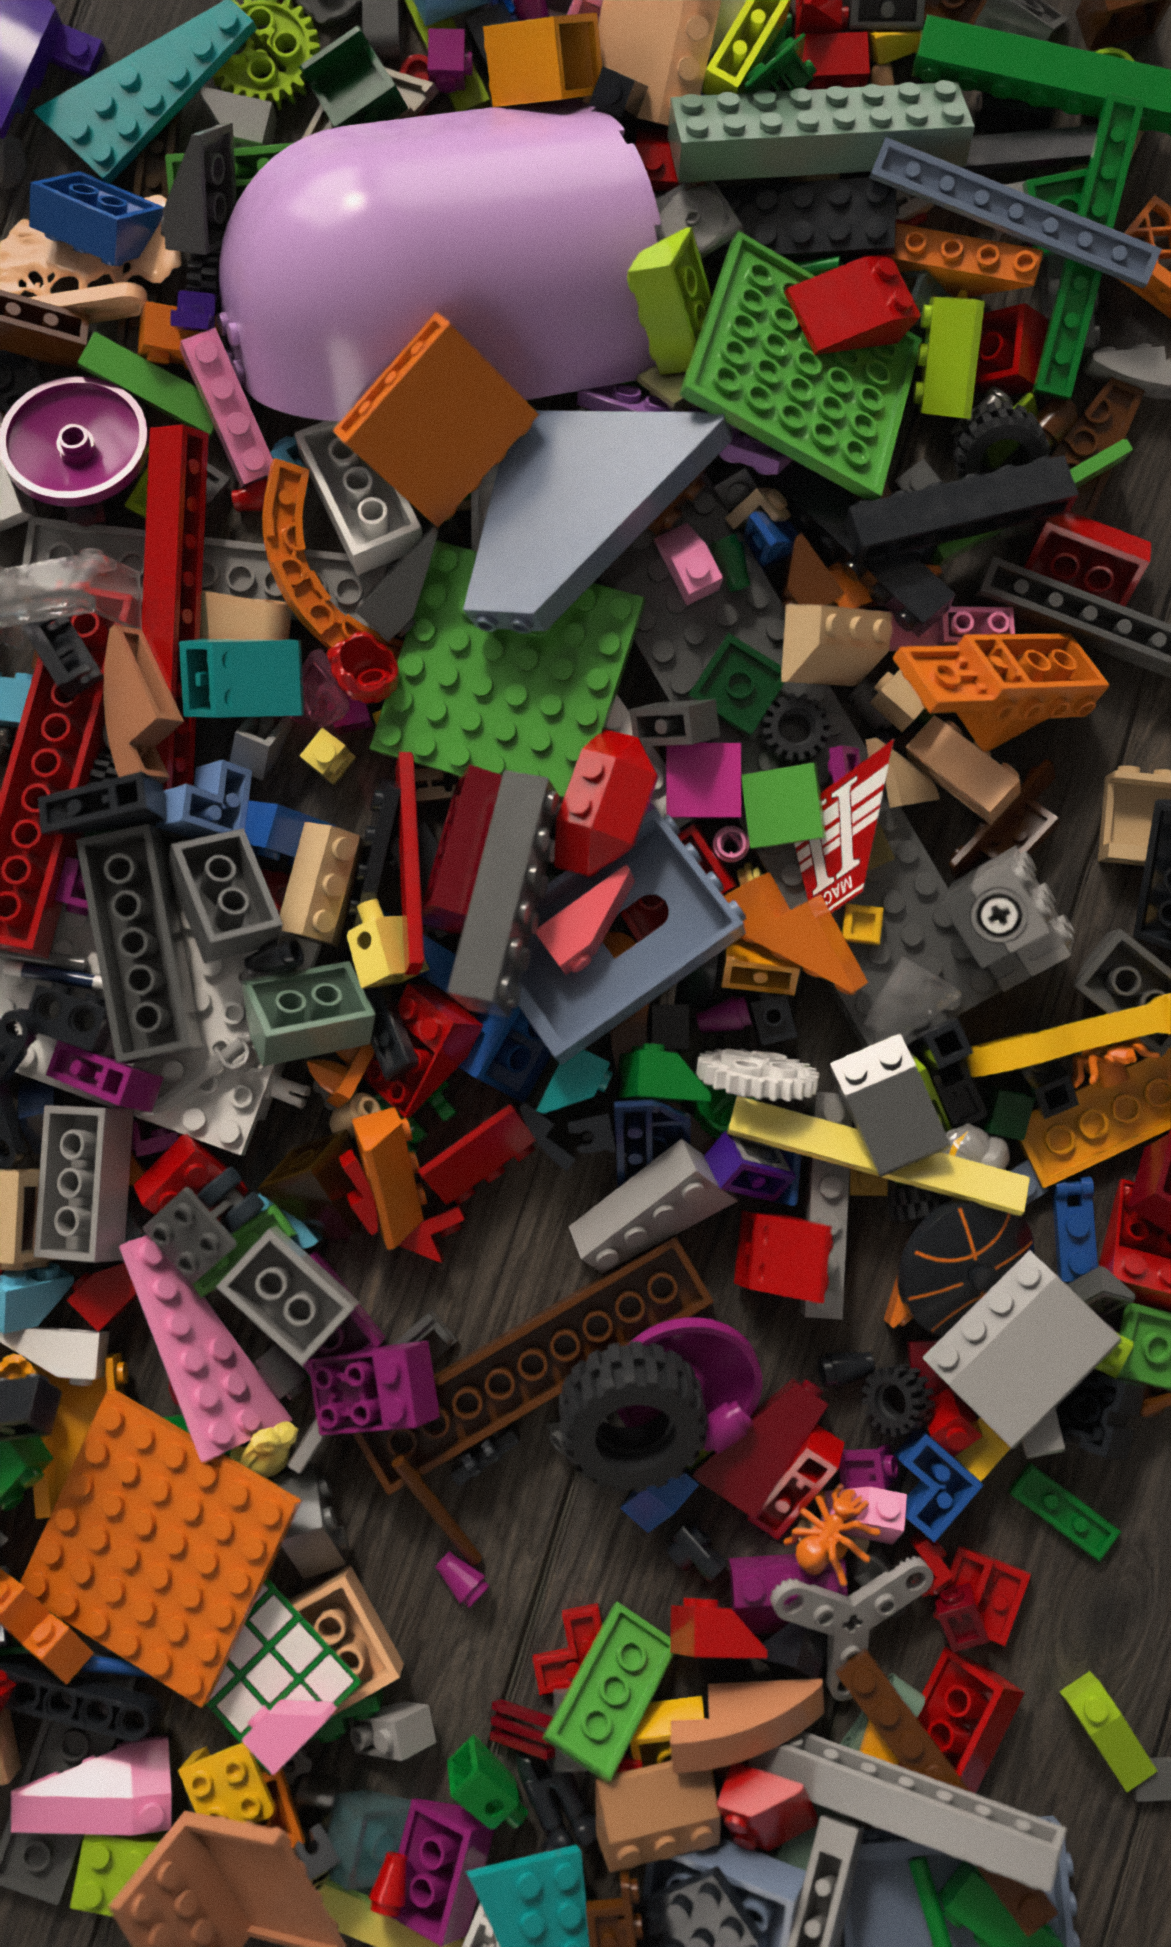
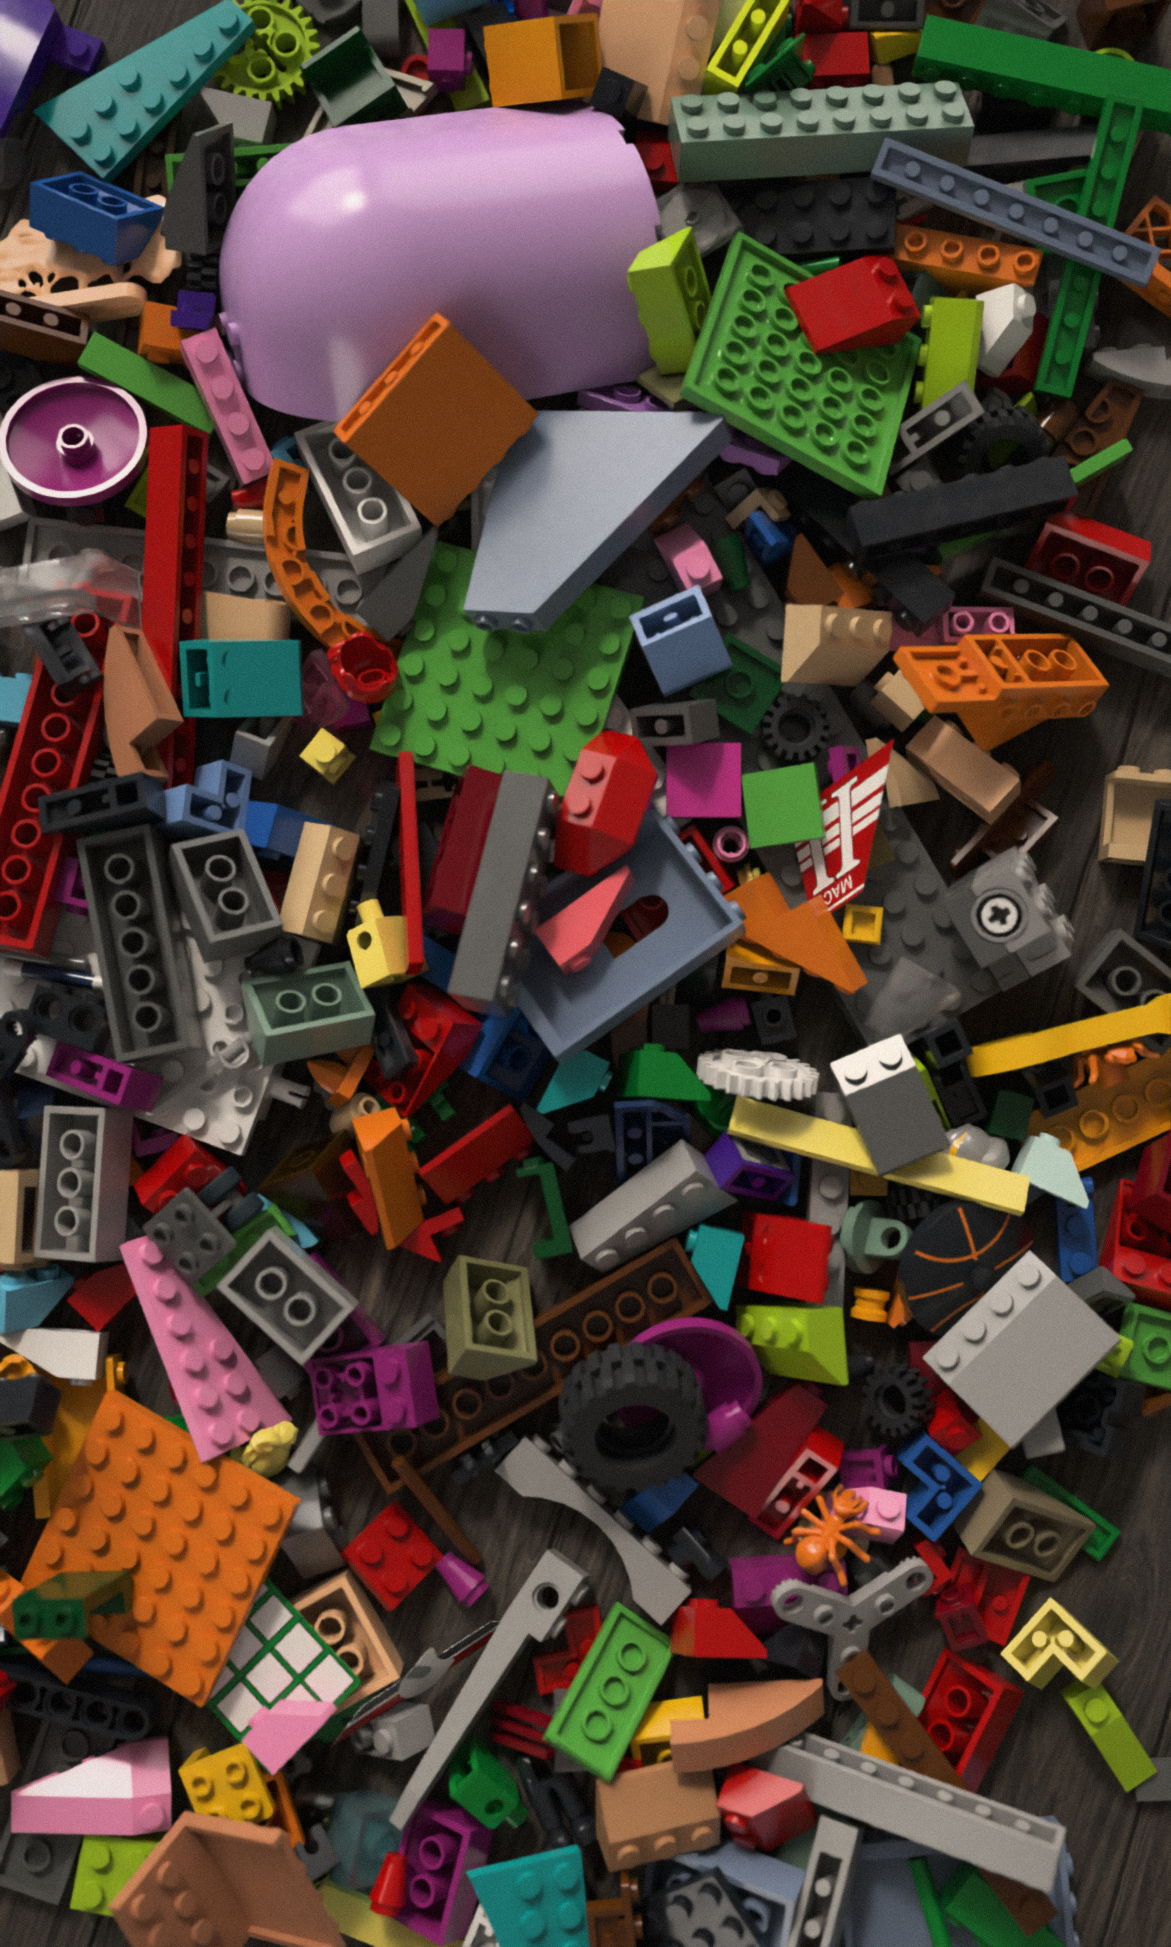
(64, 1602): none -> dark green panel
(245, 526): none -> tan brick
(391, 1555): none -> red plate
(420, 1678): none -> sticker
(488, 1318): none -> olive slope
(523, 1619): none -> light grey piece
(537, 1473): none -> light grey arch
(561, 1240): none -> dark green panel
(681, 640): none -> medium blue slope
(715, 1256): none -> teal slope
(796, 1339): none -> lime slope
(866, 1236): none -> sand green tile
(870, 1304): none -> light orange wheel
(934, 426): none -> light grey slope
(1005, 326): none -> white slope
(1021, 1527): none -> dark tan slope
(1050, 1169): none -> light aqua slope
(1058, 1639): none -> light yellow brick

